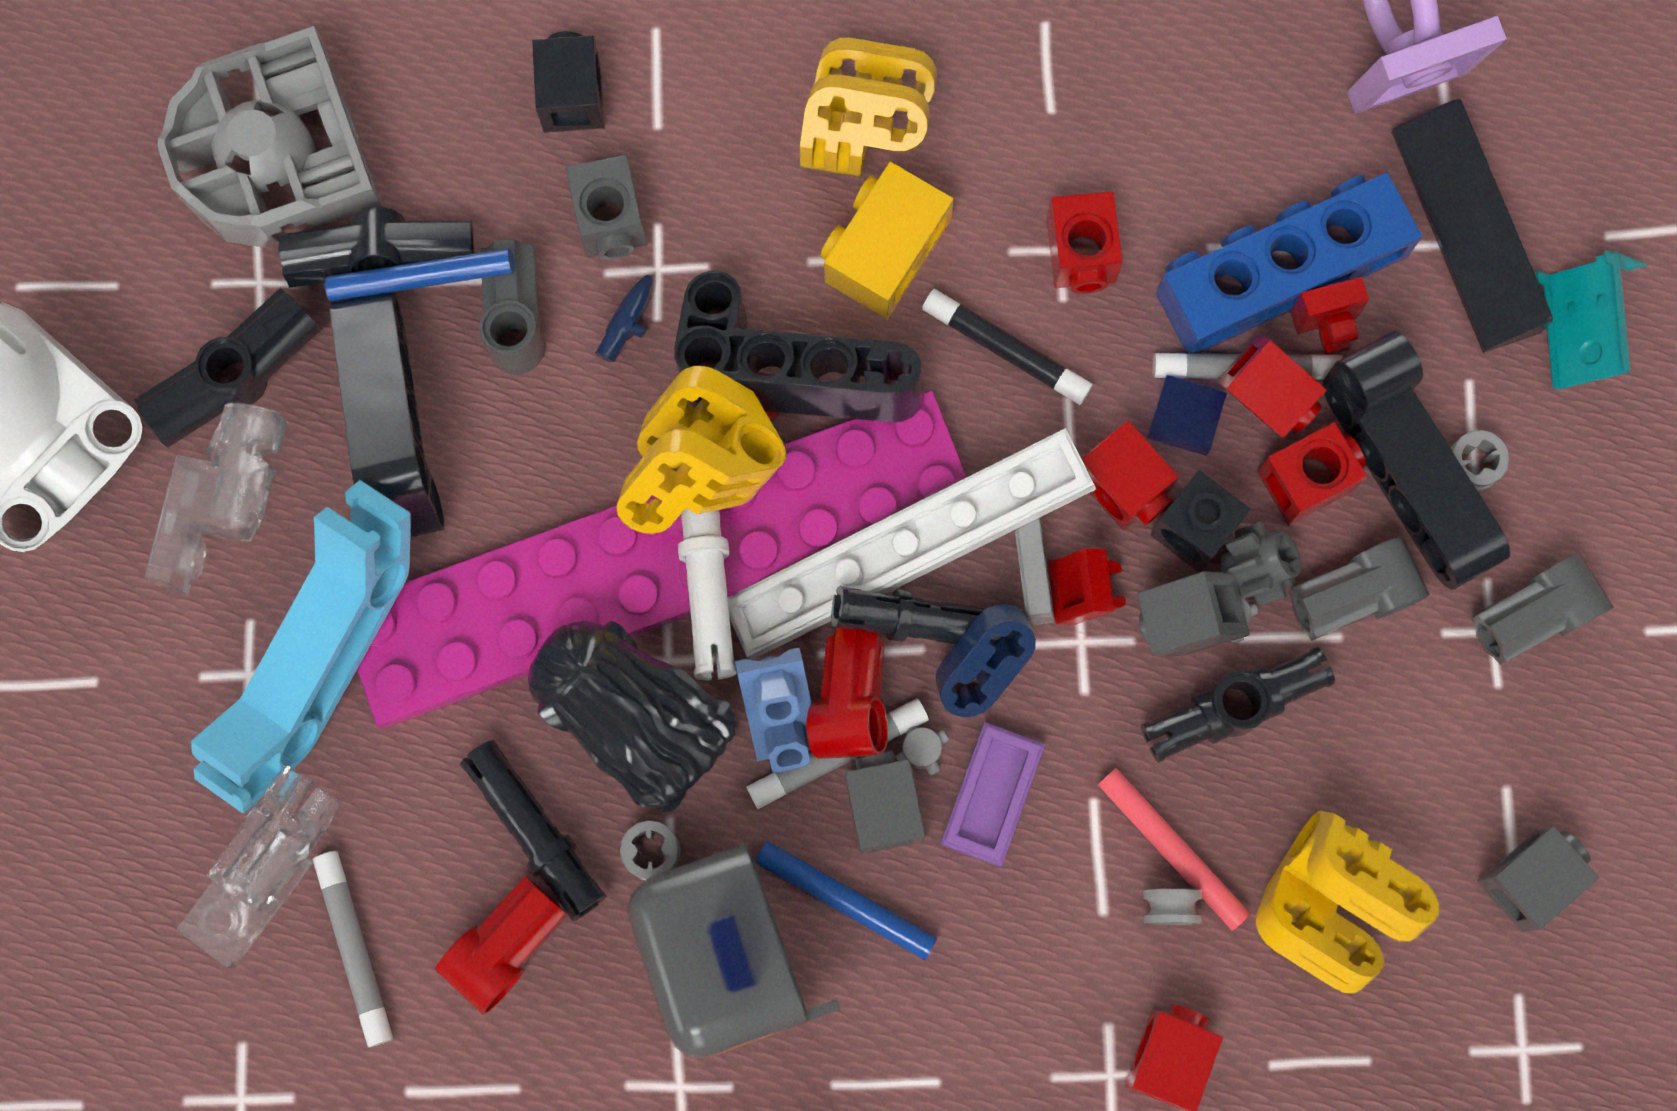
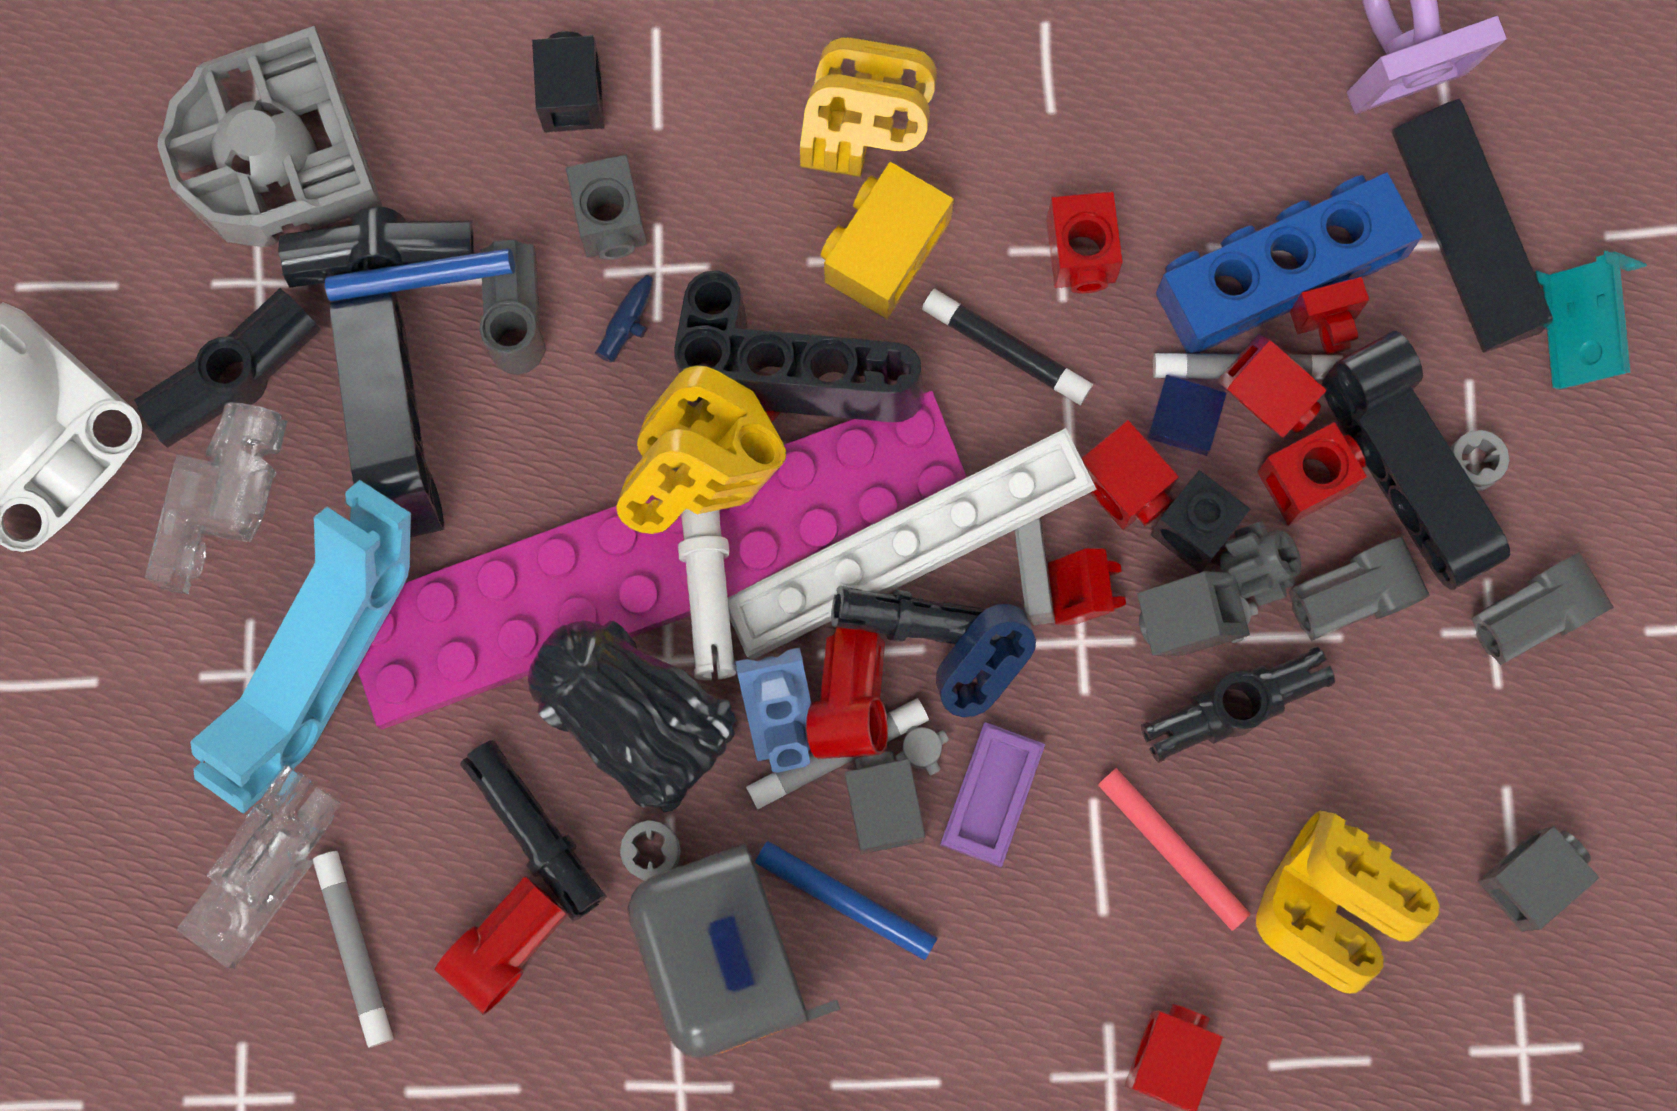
(1172, 907): light grey bush -> none

